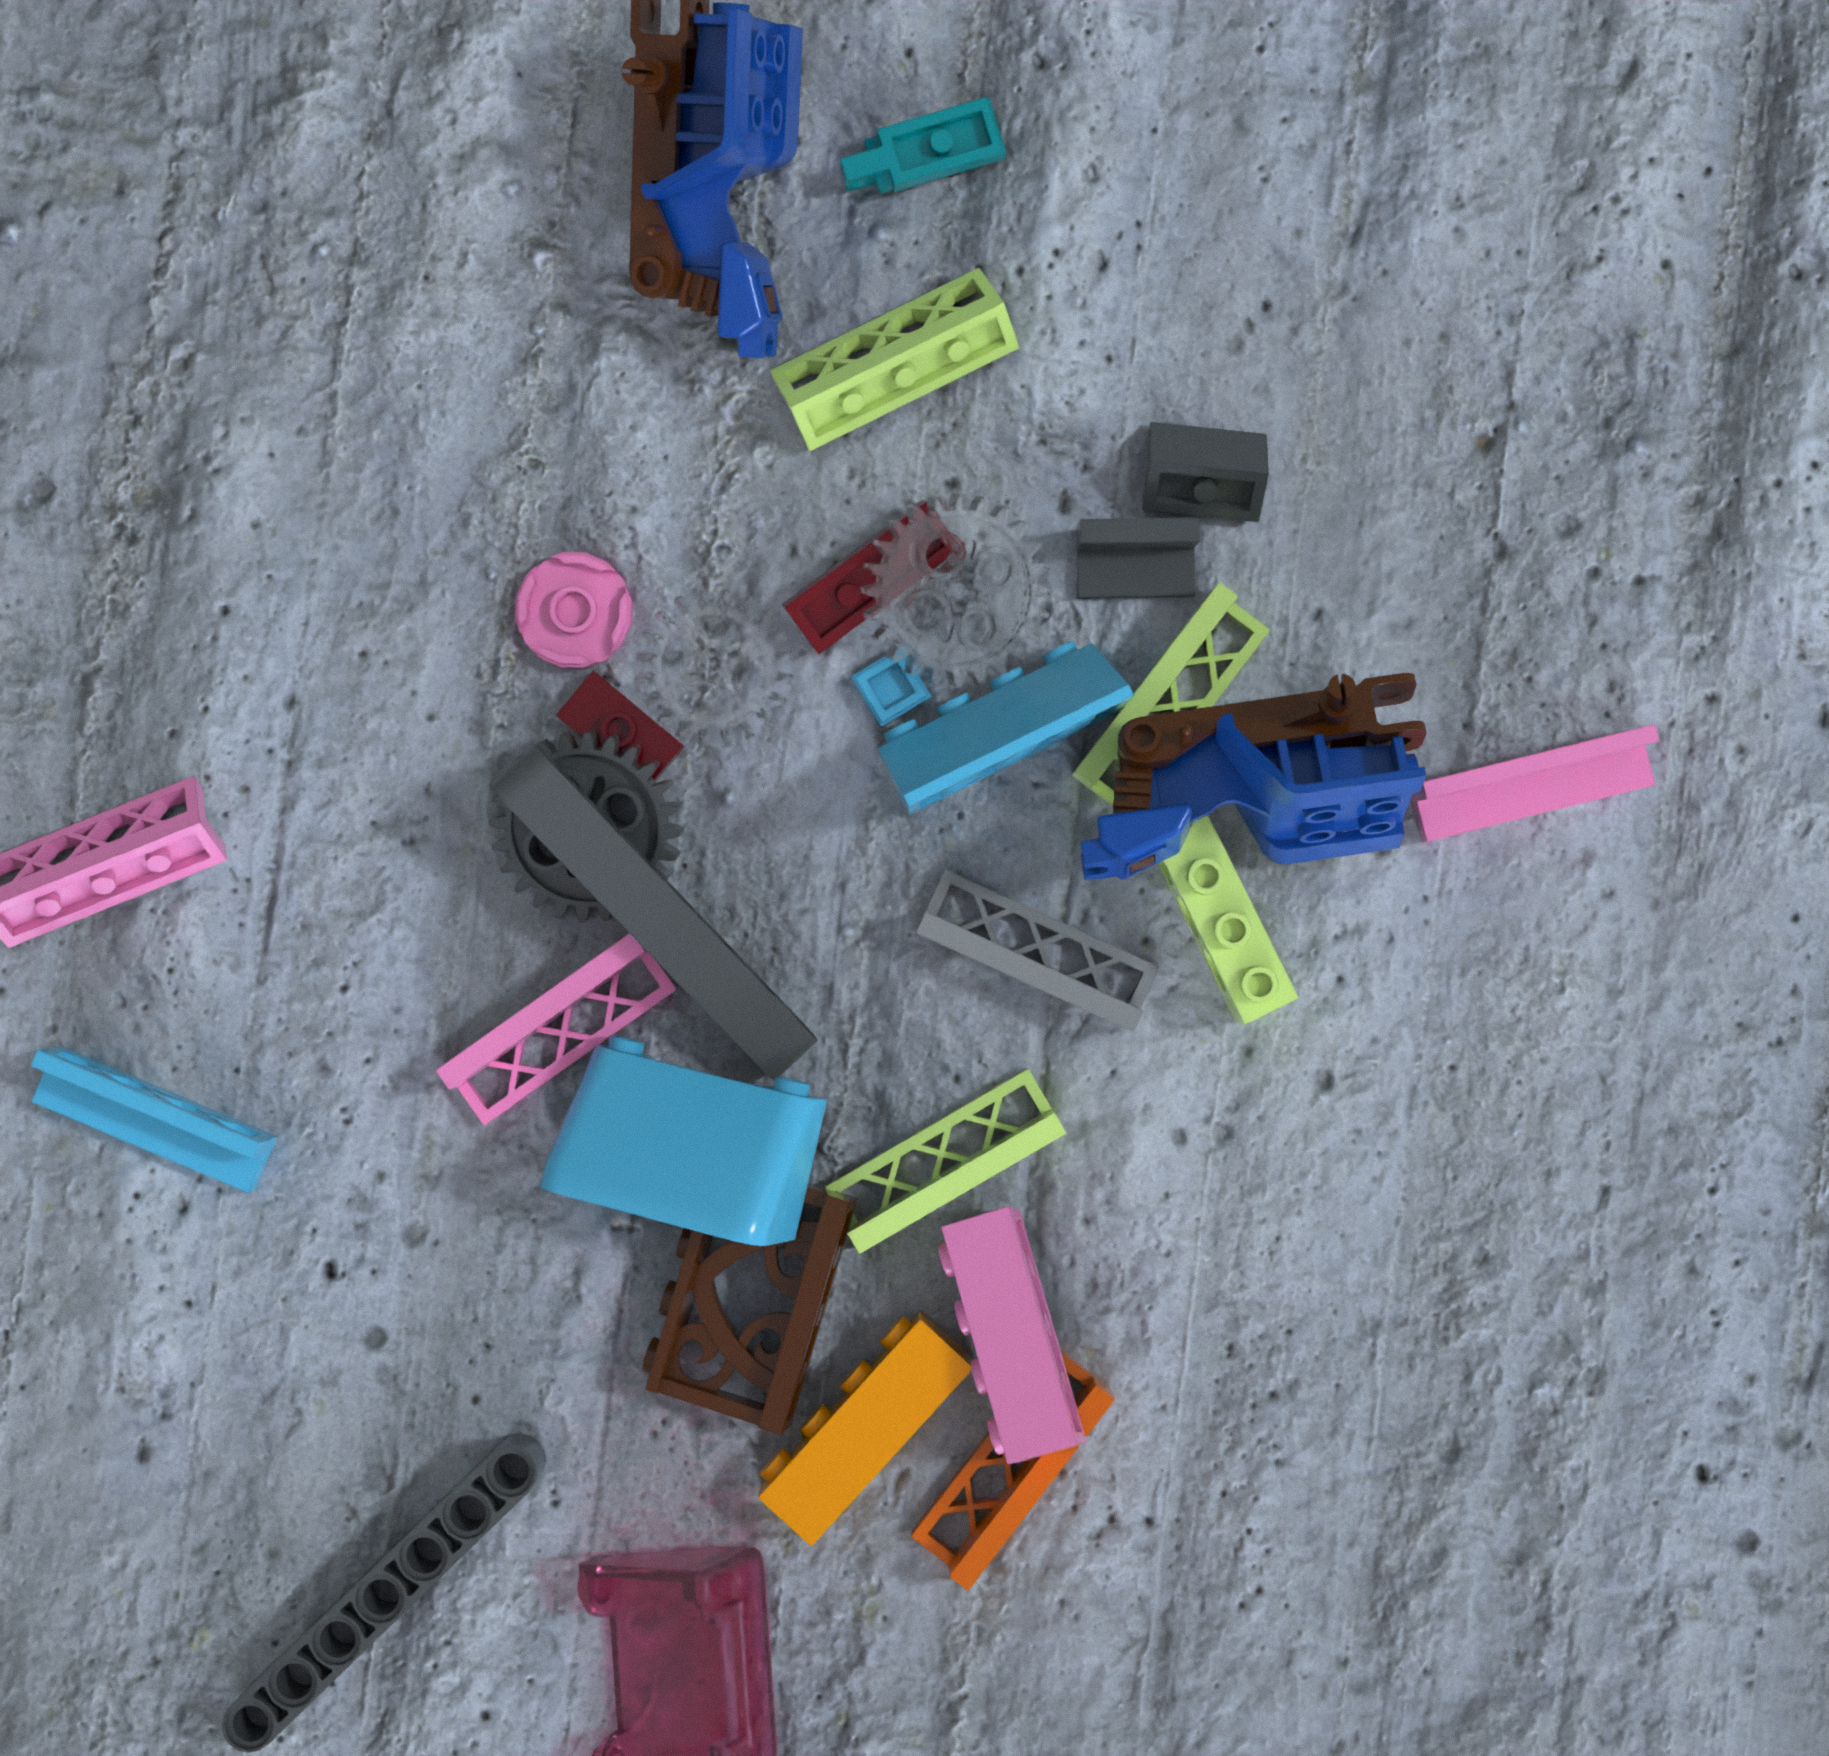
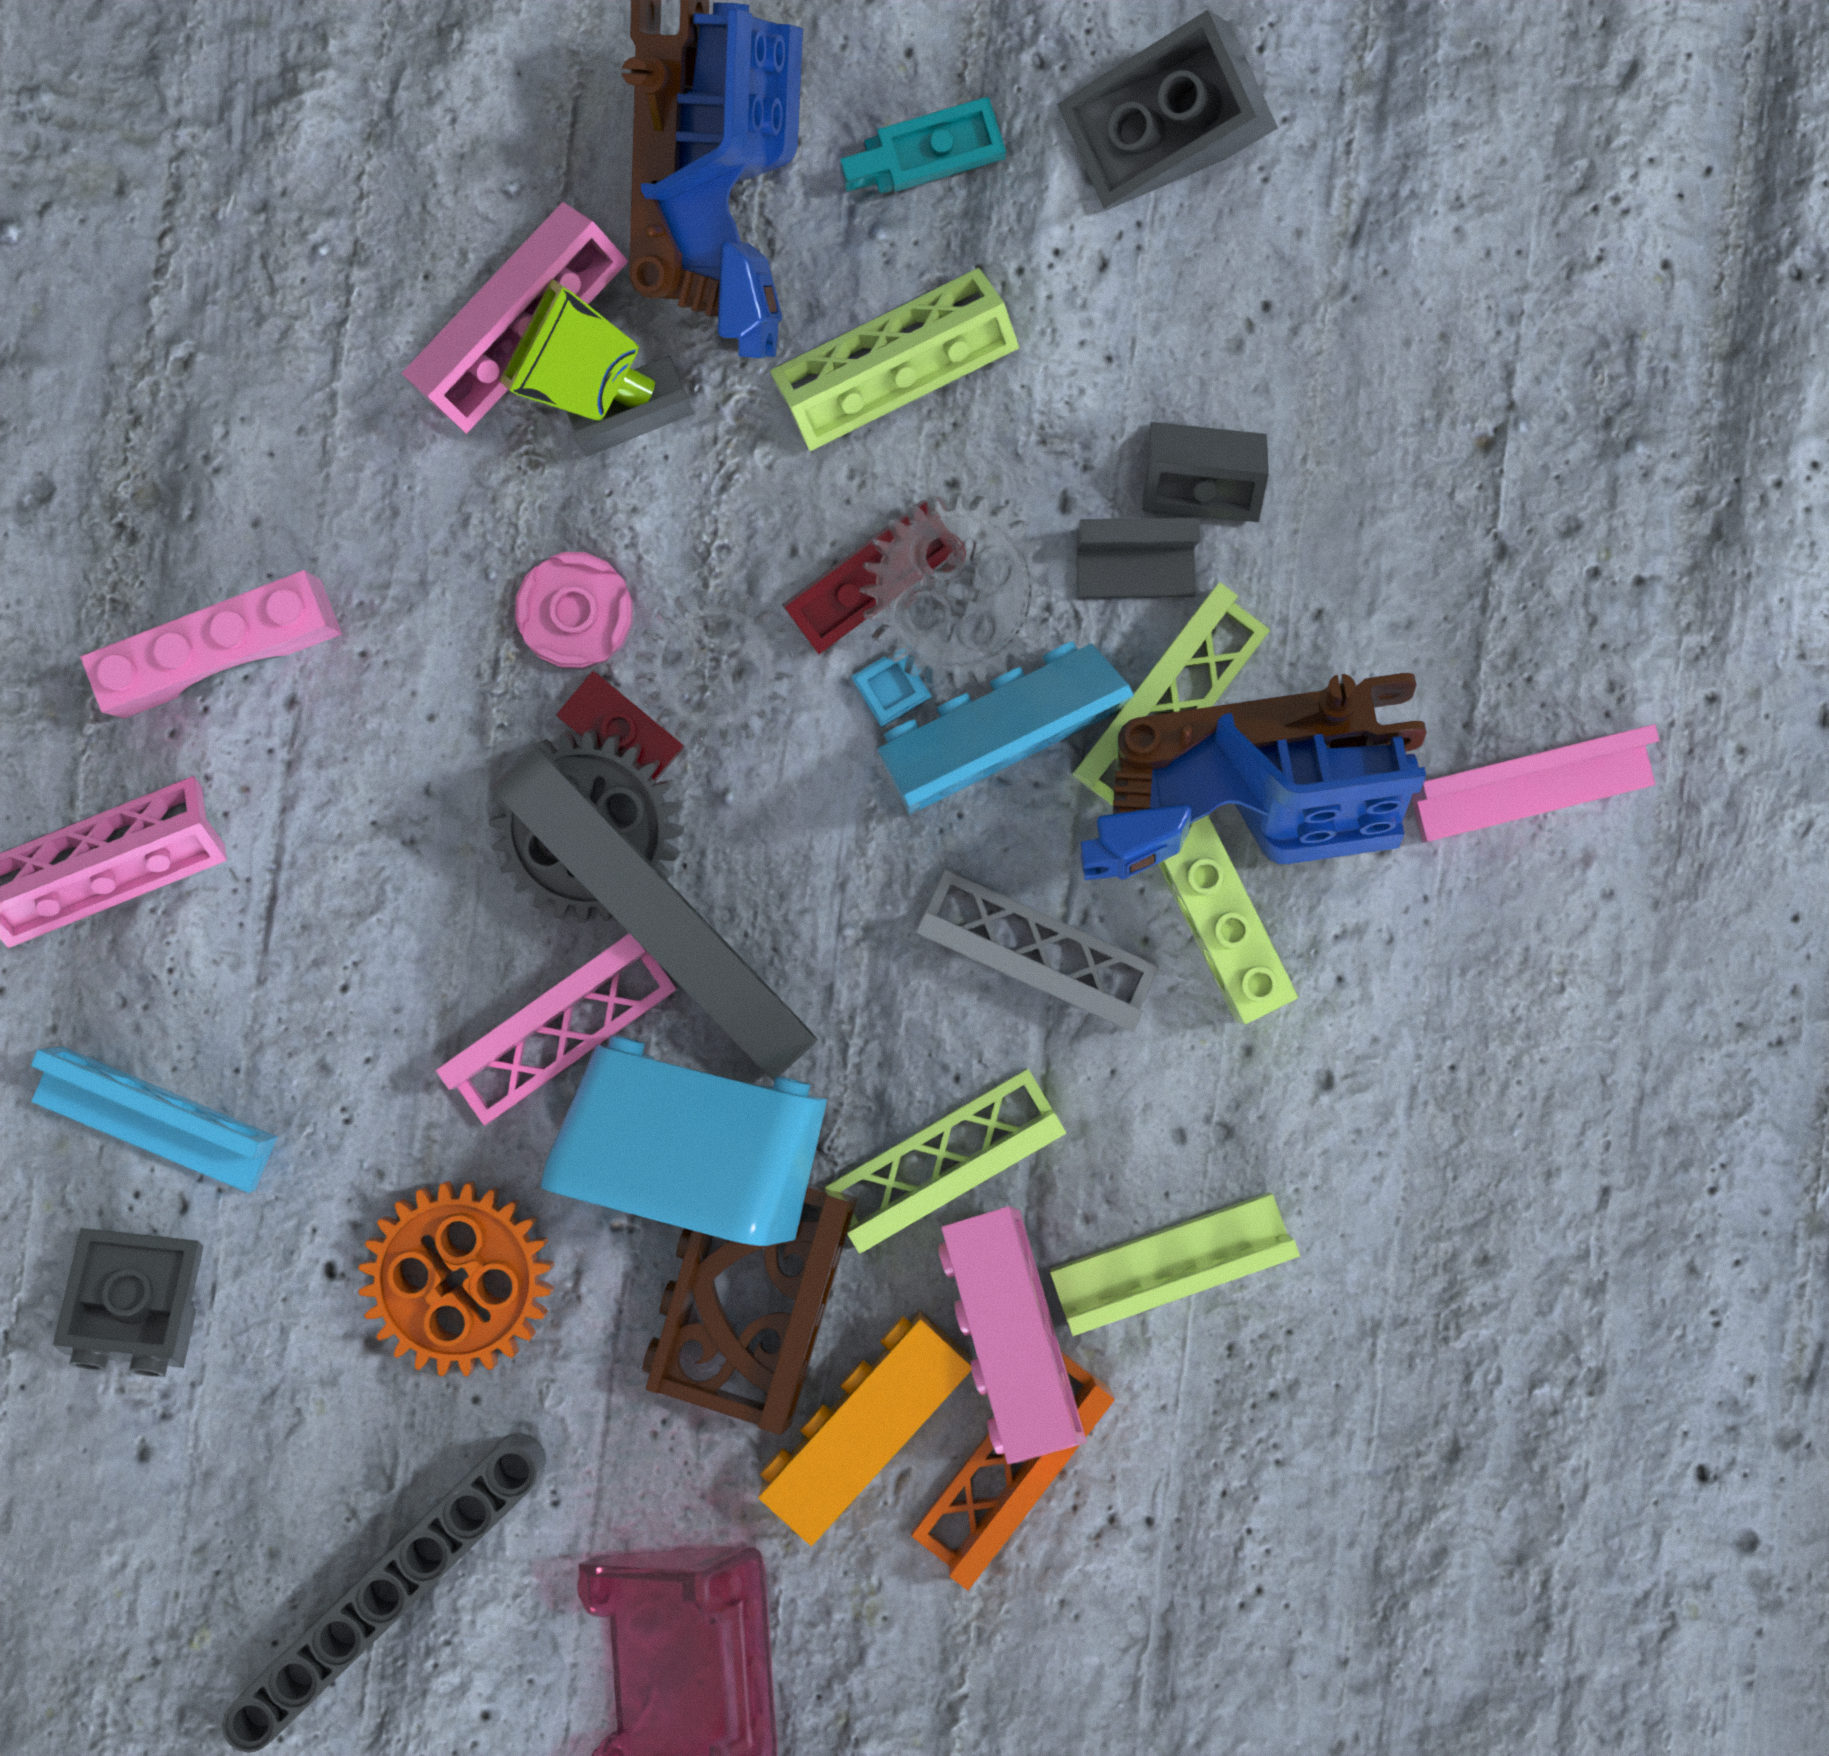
(129, 1301): none -> dark grey plate
(242, 629): none -> bright pink arch
(414, 1310): none -> orange gear
(470, 354): none -> bright pink brick
(575, 359): none -> lime torso
(622, 423): none -> dark grey panel
(1168, 111): none -> dark grey slope
(1172, 1263): none -> yellowish green fence

